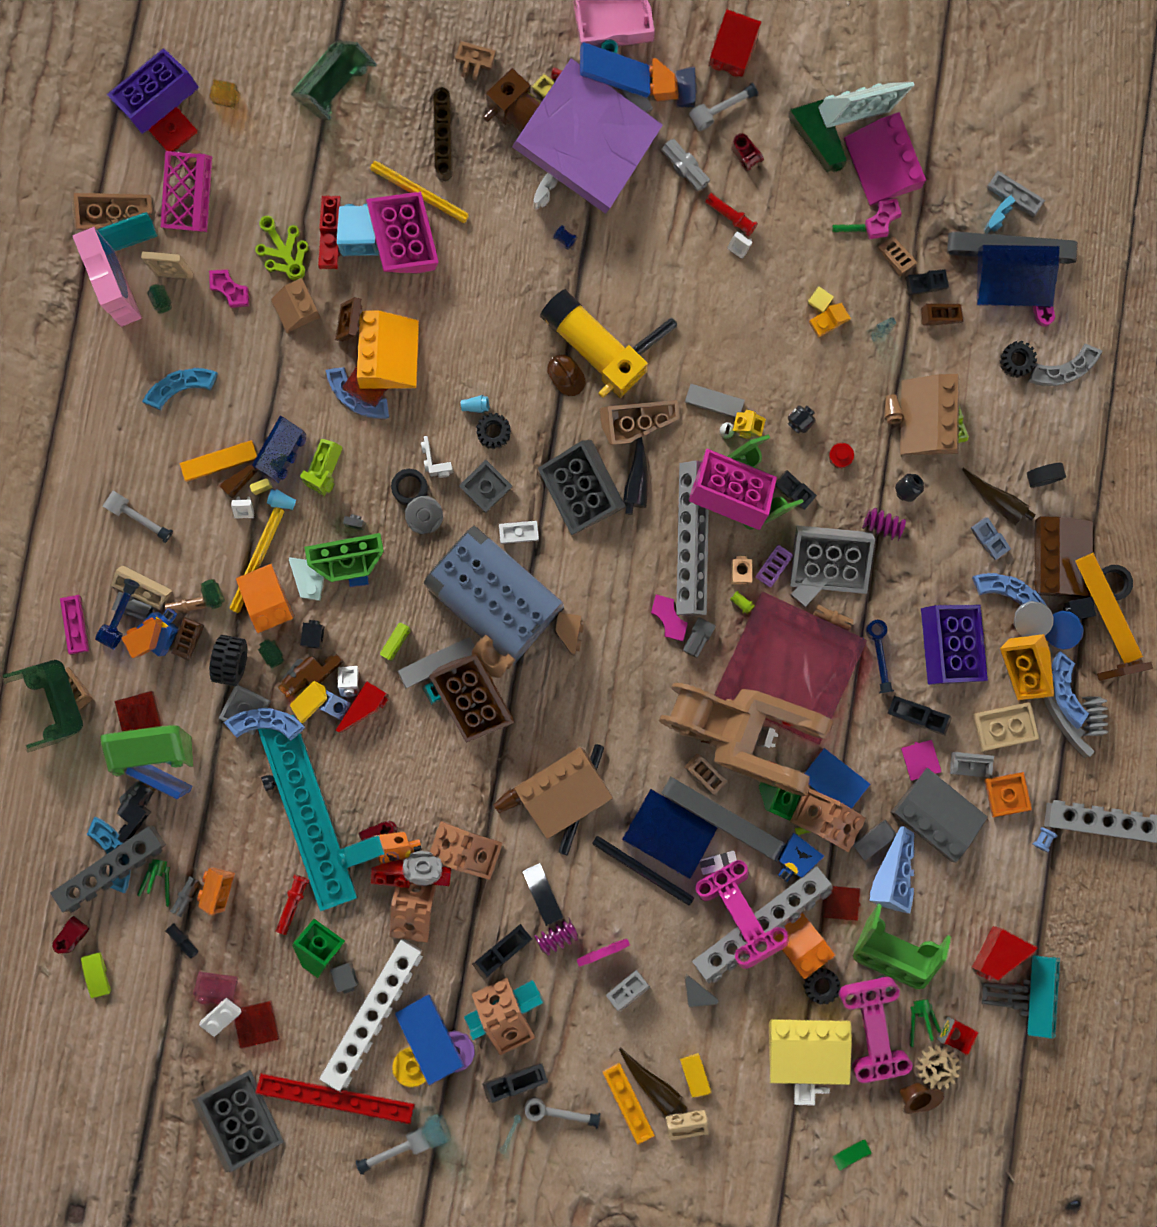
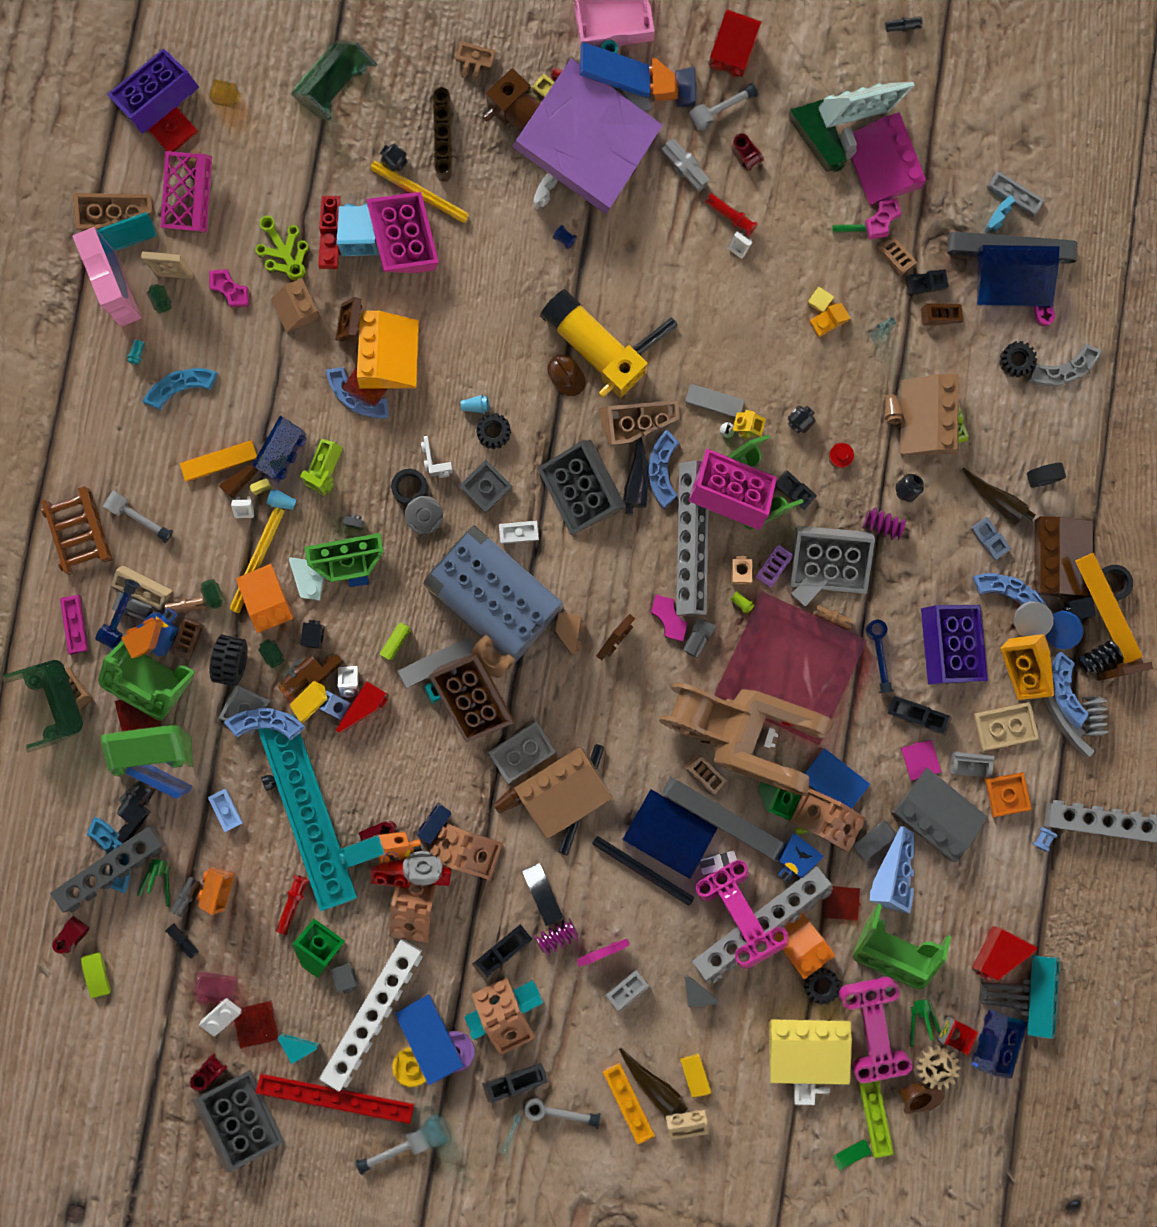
(89, 516): none -> dark orange fence
(135, 352): none -> teal pin
(143, 681): none -> bright green windscreen
(210, 1071): none -> dark red piece
(225, 810): none -> light blue plate
(296, 1047): none -> teal slope
(393, 157): none -> black head
(433, 823): none -> dark blue slope
(522, 752): none -> light grey tile
(616, 637): none -> reddish brown plate
(659, 469): none -> medium blue tile
(848, 143): none -> light grey slope
(876, 1119): none -> lime tile
(904, 24): none -> black axle
(999, 1044): none -> clear blue slope
(1100, 657): none -> black piece

